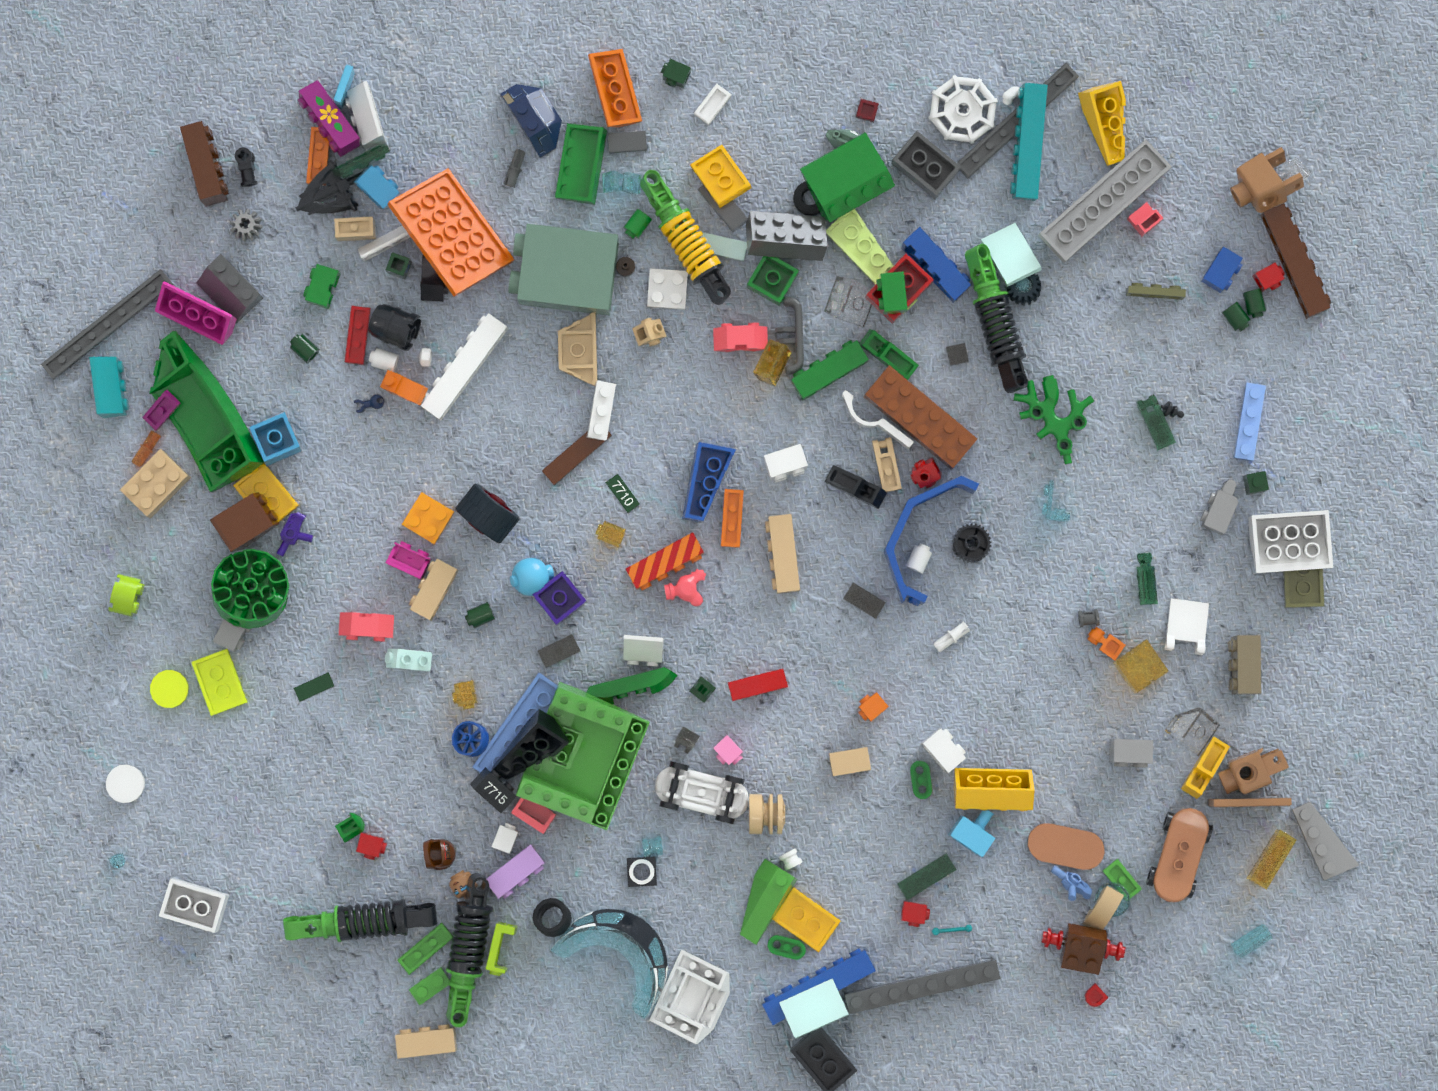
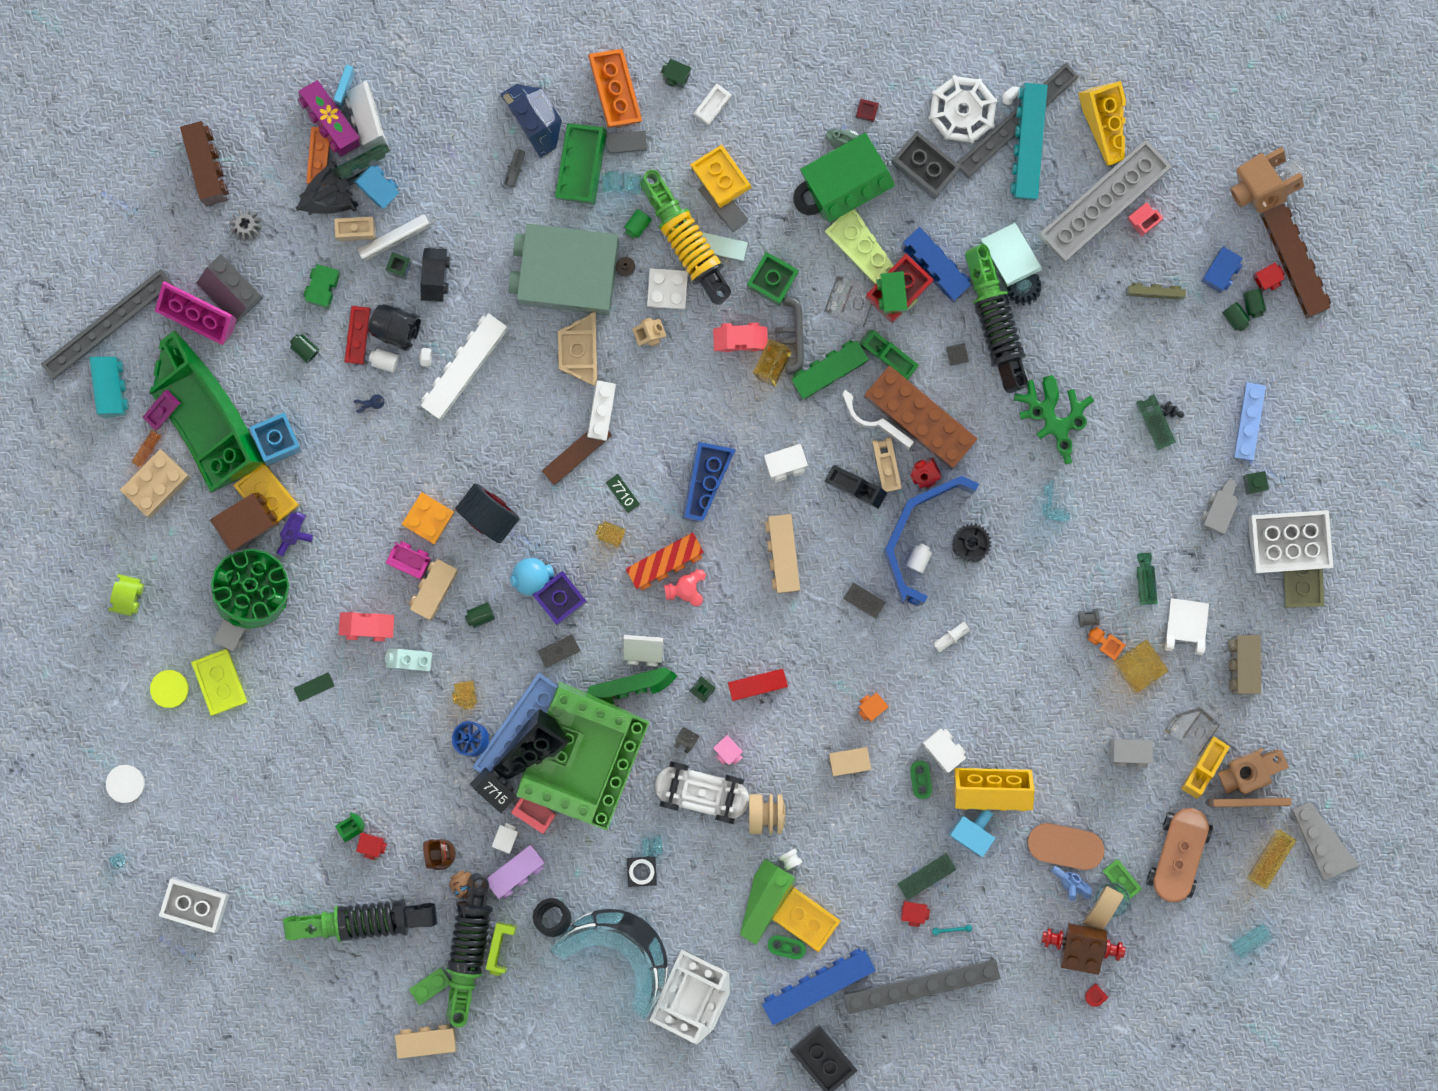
(246, 167): black connector -> none
(403, 387): orange arch -> none
(425, 948): bright green tile -> none
(450, 232): orange plate -> none
(732, 518): orange plate -> none
(786, 235): dark grey brick -> none
(813, 1008): light aqua tile -> none

